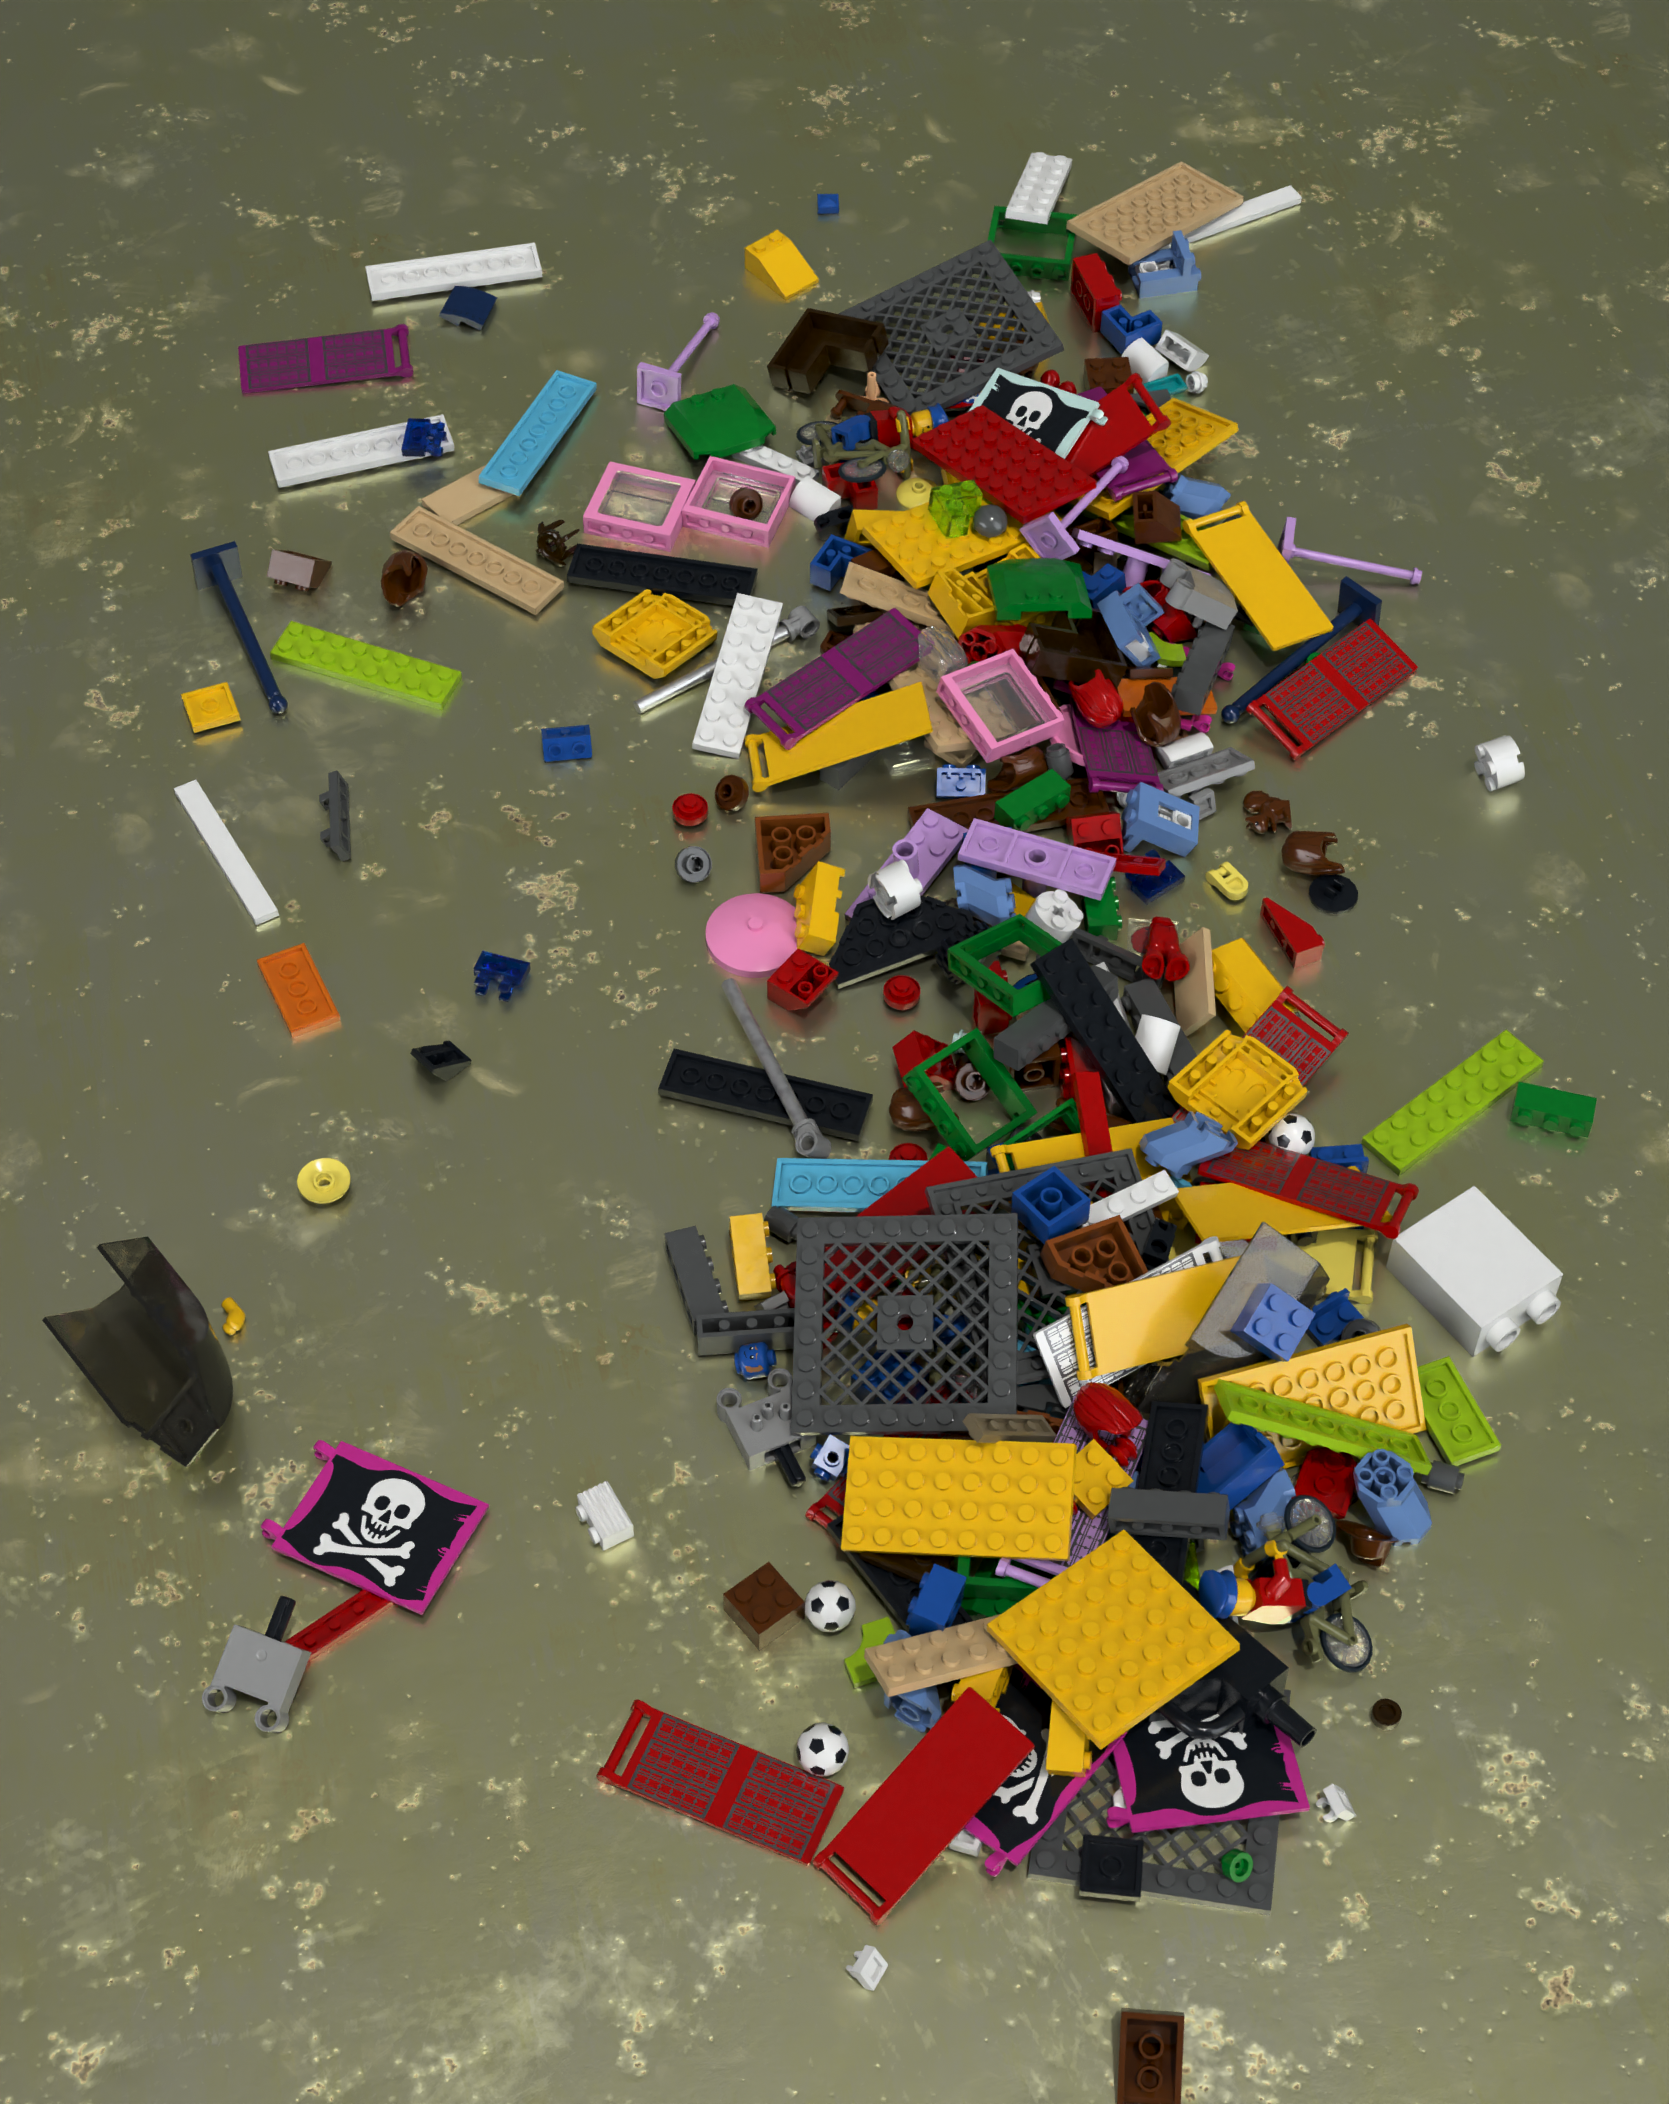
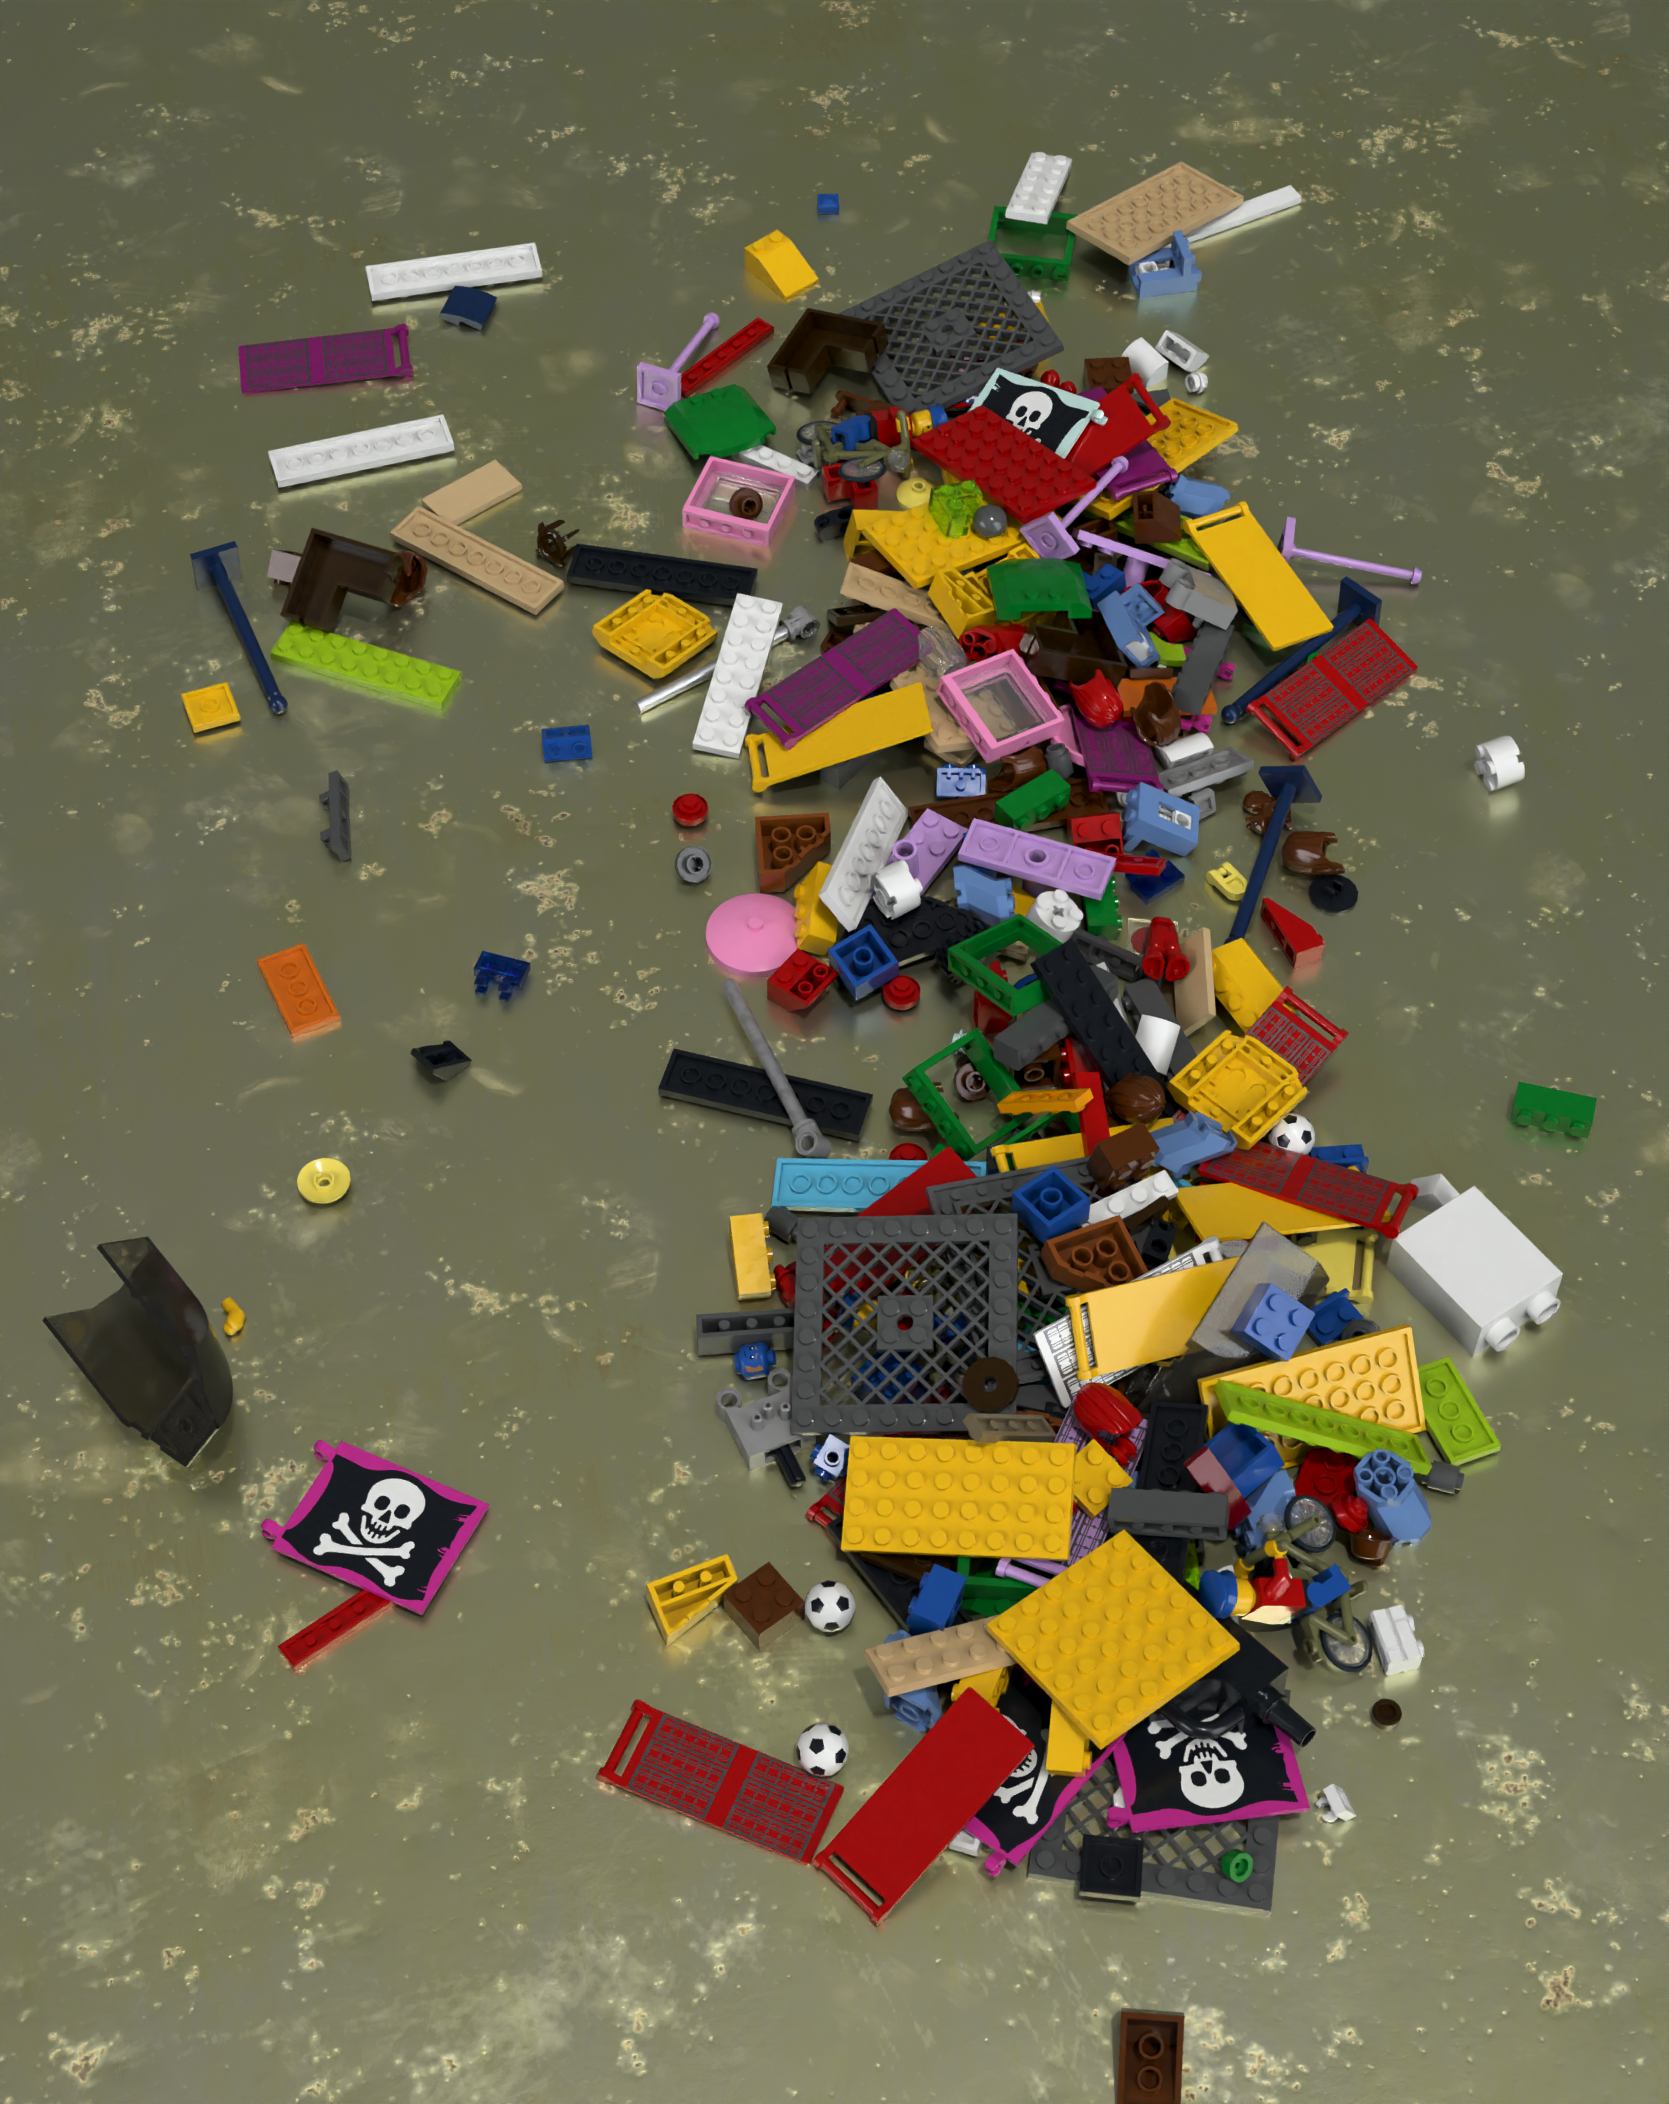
(226, 852): white tile -> none
(261, 1668): light grey piece -> none
(330, 570): none -> dark brown piece
(417, 440): clear blue plate -> none
(537, 433): medium azure plate -> none
(604, 1515): white brick -> none
(638, 506): piece -> none
(689, 1595): none -> yellow wedge
(694, 1274): dark grey brick -> none
(724, 356): none -> red tile
(731, 793): reddish brown plate -> none
(777, 1301): light grey tile -> none
(813, 499): white brick -> none
(833, 561): blue brick -> none
(863, 853): none -> white plate
(863, 962): none -> blue brick
(868, 1967): white tile -> none
(873, 390): light nougat plant -> none
(873, 1634): lime tile -> none
(907, 756): clear tile -> none
(916, 1049): red slope -> none
(987, 1369): none -> dark brown tile
(1045, 1101): none -> light orange plate
(1093, 289): red brick -> none
(1122, 1158): none -> reddish brown brick
(1123, 329): blue brick -> none
(1136, 1099): none -> reddish brown hair
(1147, 1215): none -> dark brown tile
(1173, 383): teal tile -> none
(1211, 1477): none -> dark red slope
(1290, 786): none -> dark blue piece
(1350, 1512): none -> red plate
(1395, 1639): none -> white brick
(1433, 1192): none -> white slope
(1452, 1102): lime plate -> none

